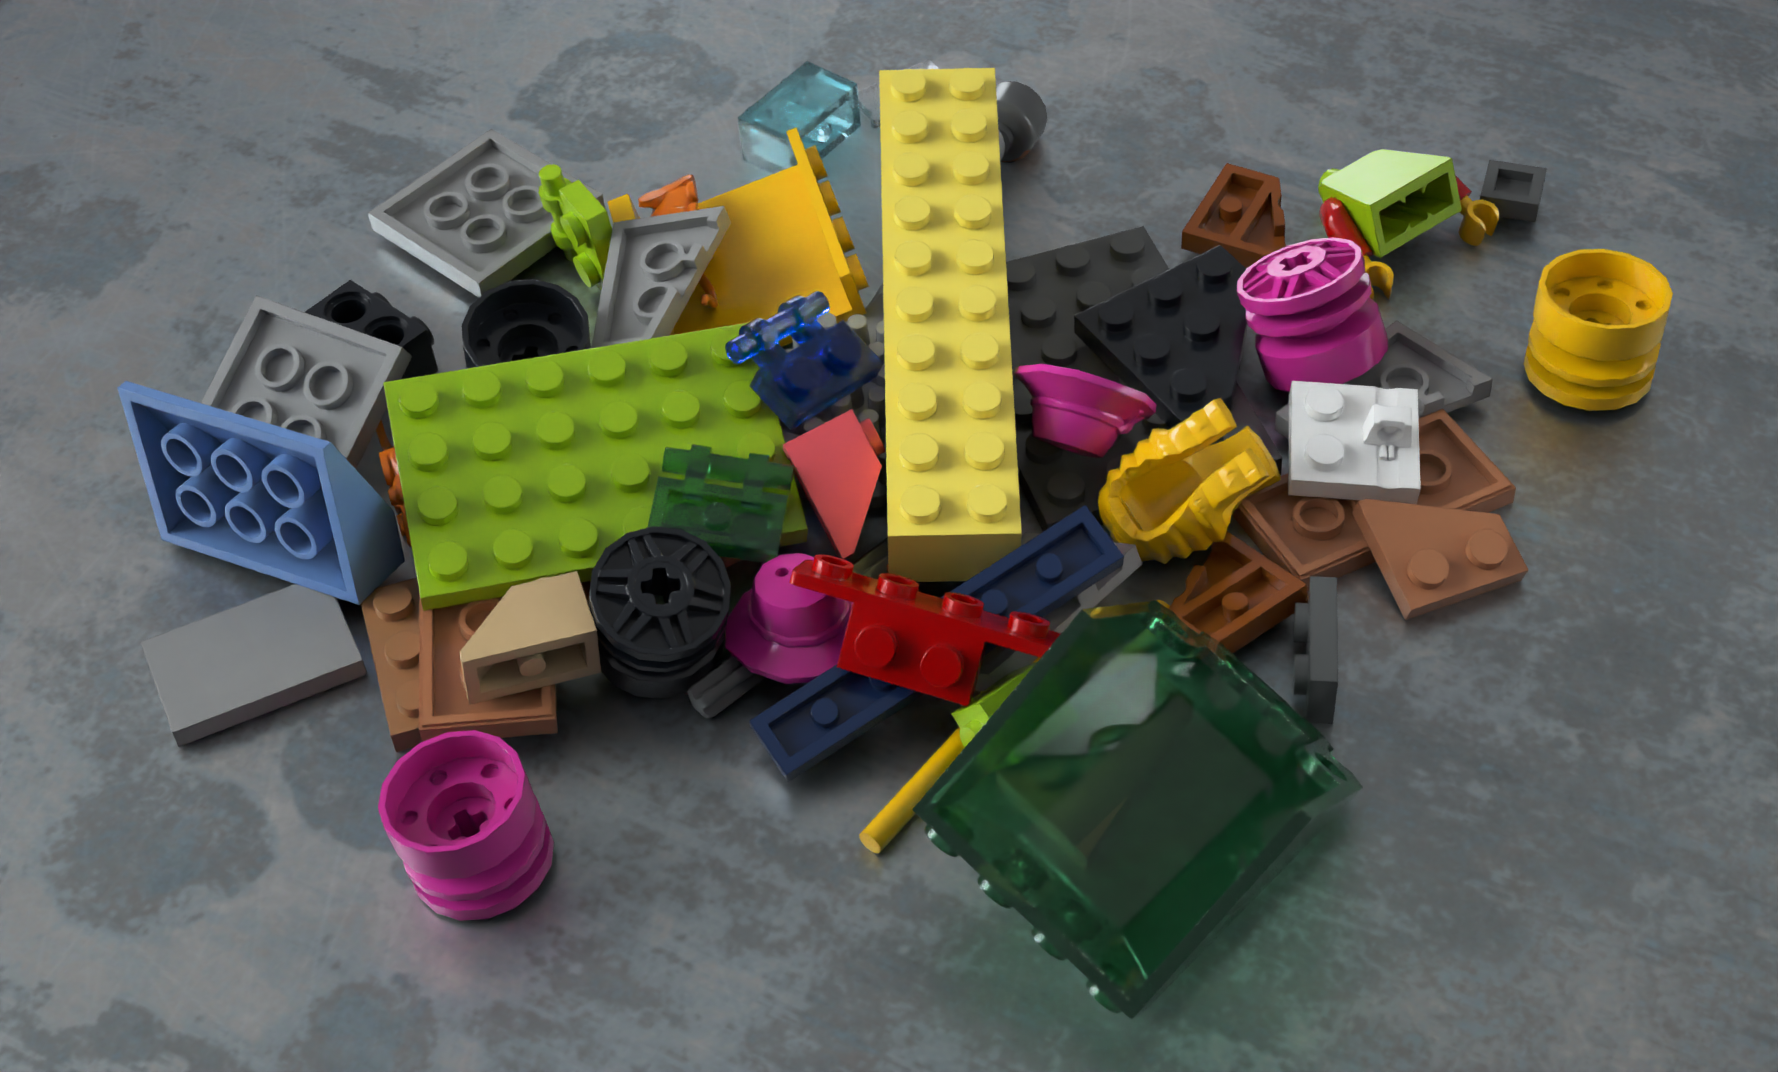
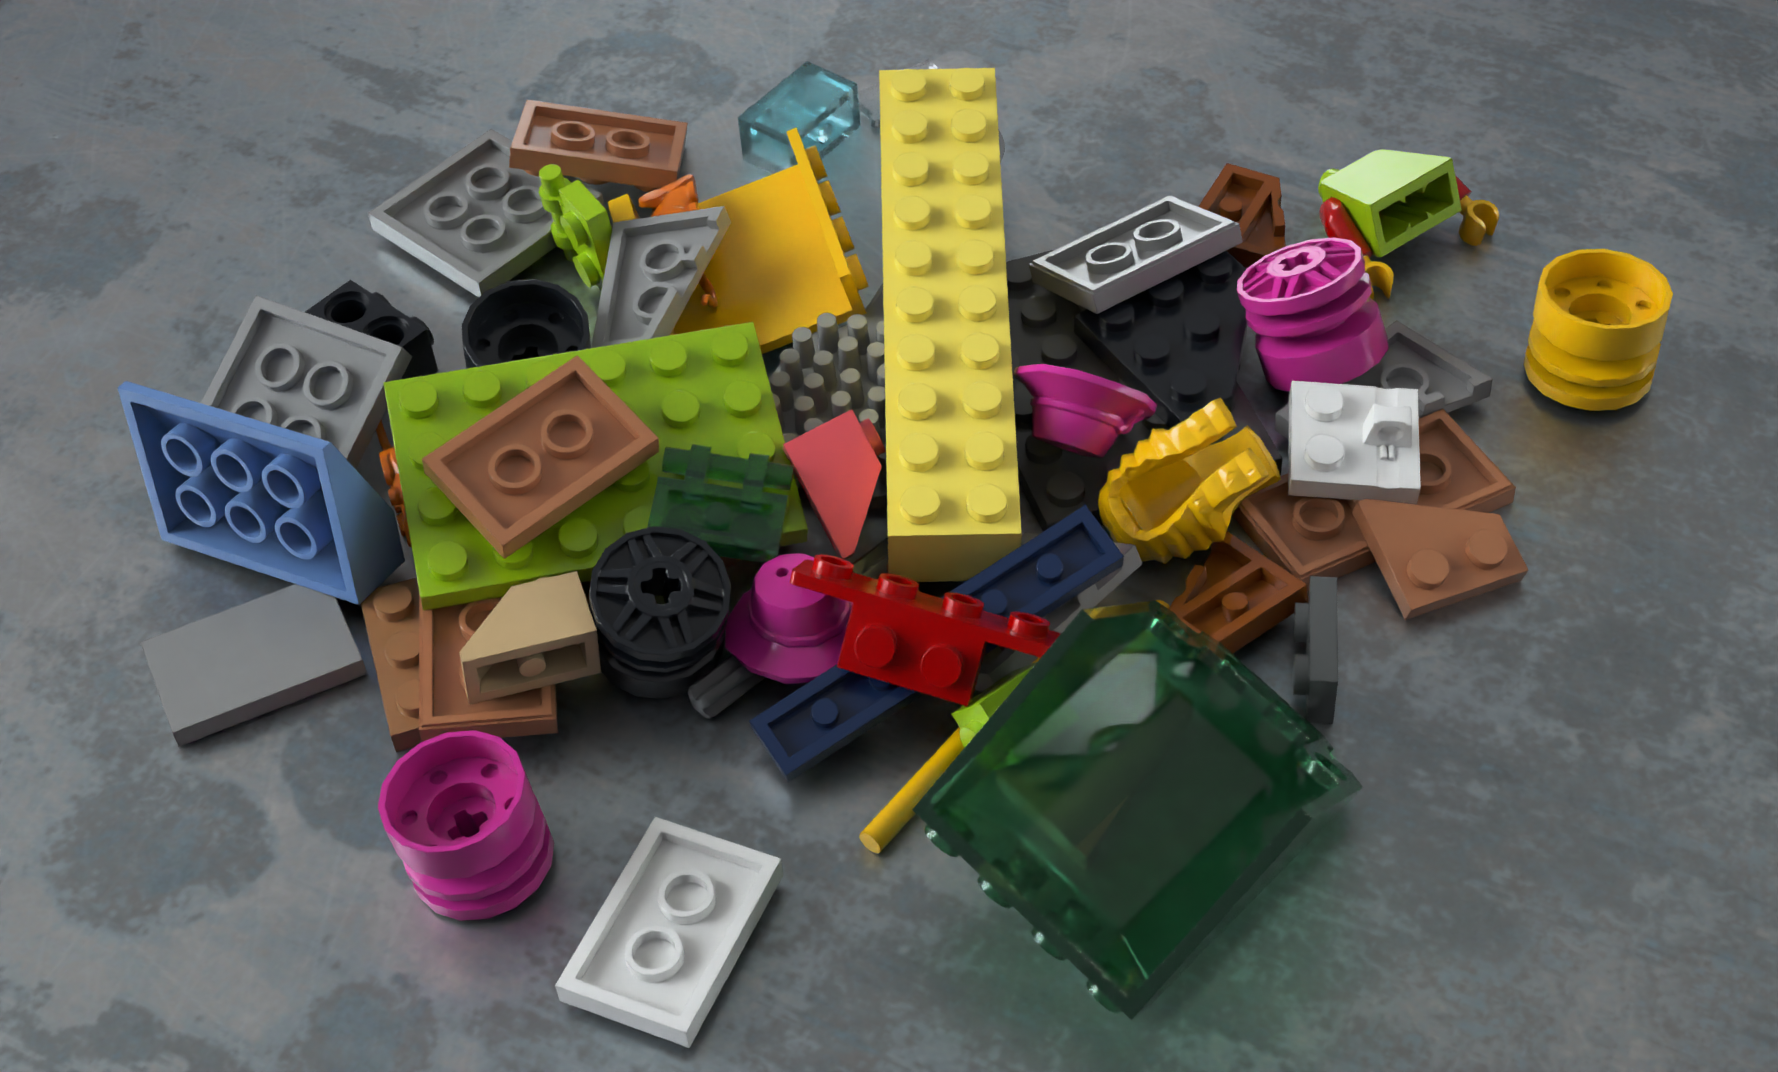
(540, 456): none -> nougat plate
(598, 145): none -> nougat plate
(670, 931): none -> white plate
(812, 375): clear blue plate -> none
(1020, 118): dark grey head -> none
(1134, 253): none -> light grey tile
(1514, 189): dark grey plate -> none

